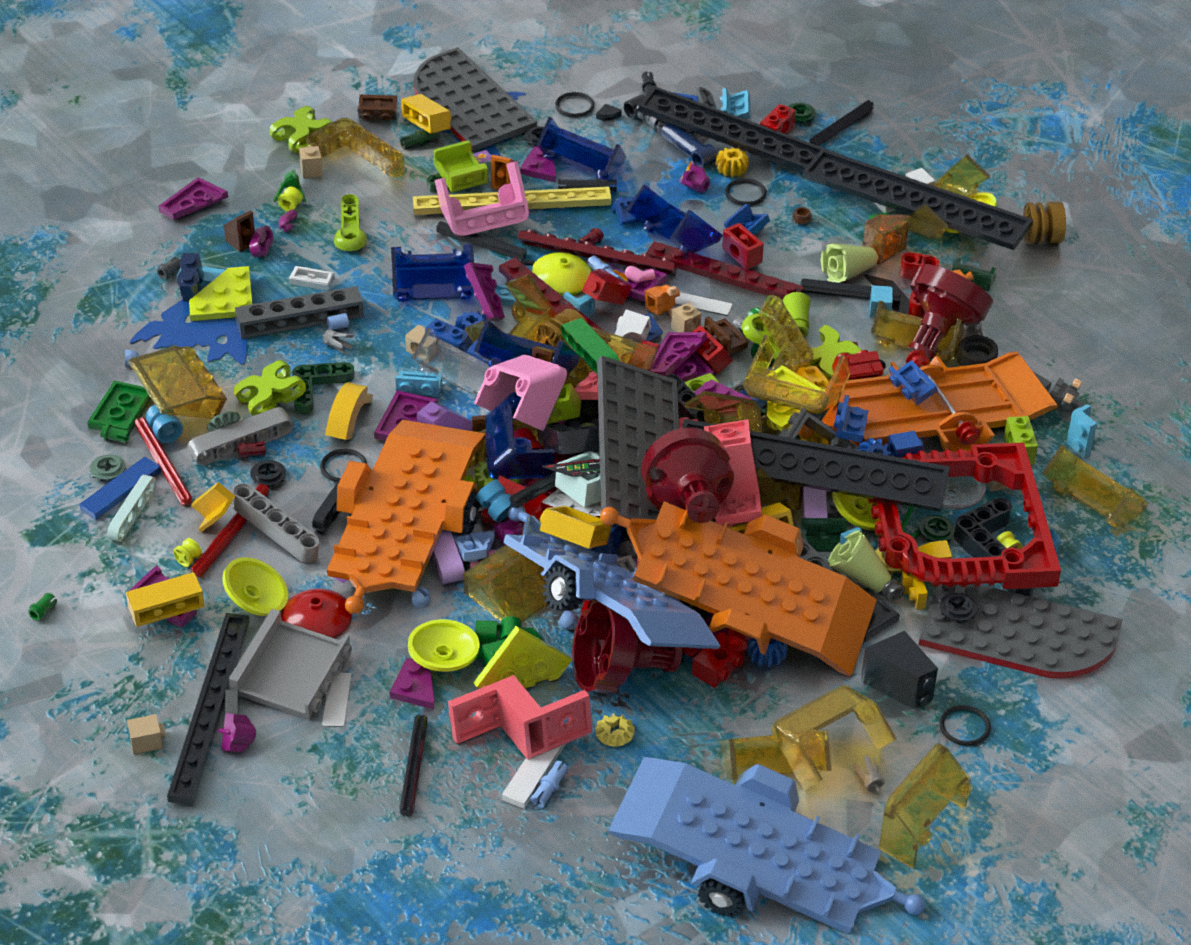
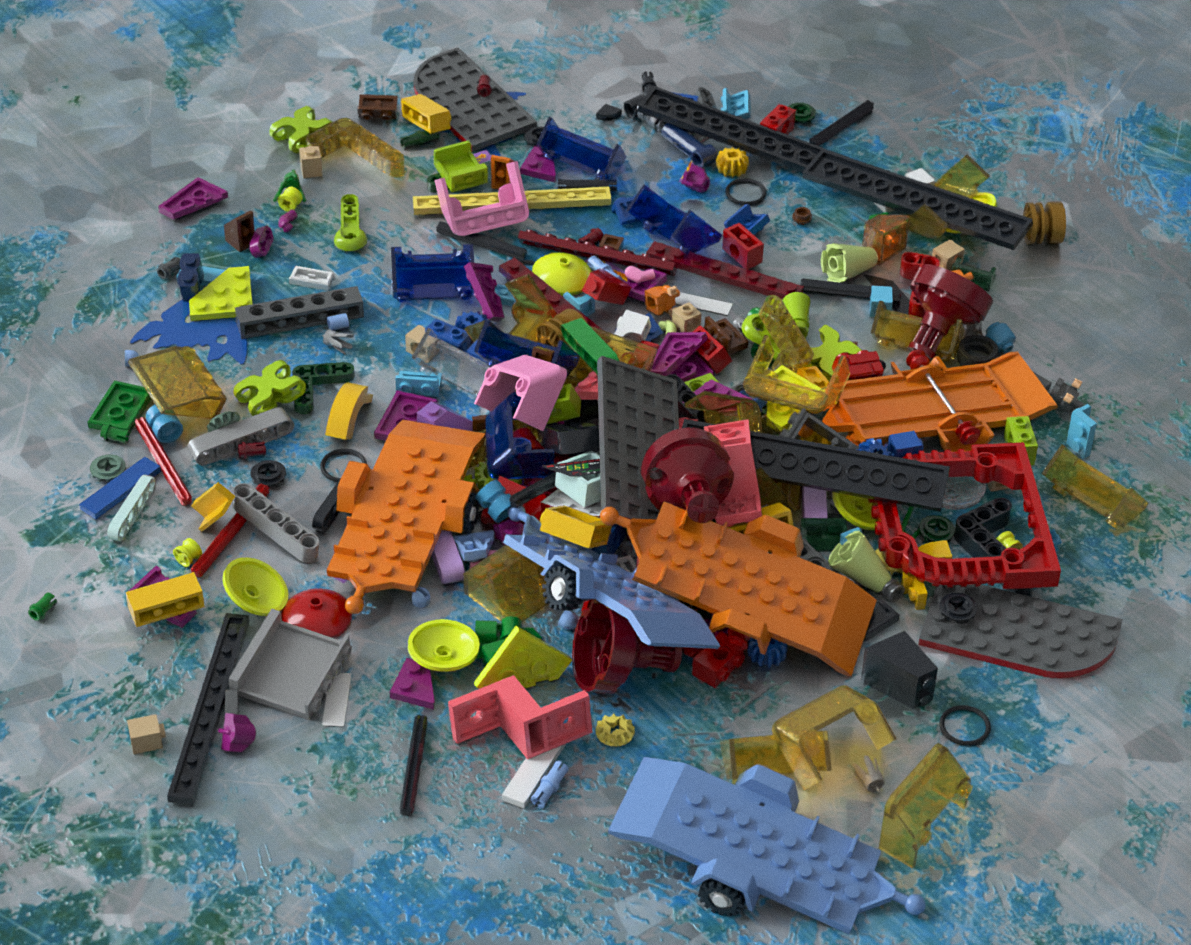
(484, 88): none -> dark red pin
(574, 114): black tyre -> none
(612, 241): none -> reddish brown plate
(667, 326): none -> yellowish green arm
(850, 421): blue bracket -> none
(913, 382): blue bracket -> none
(948, 253): none -> tan brick
(1002, 336): none -> dark azure head

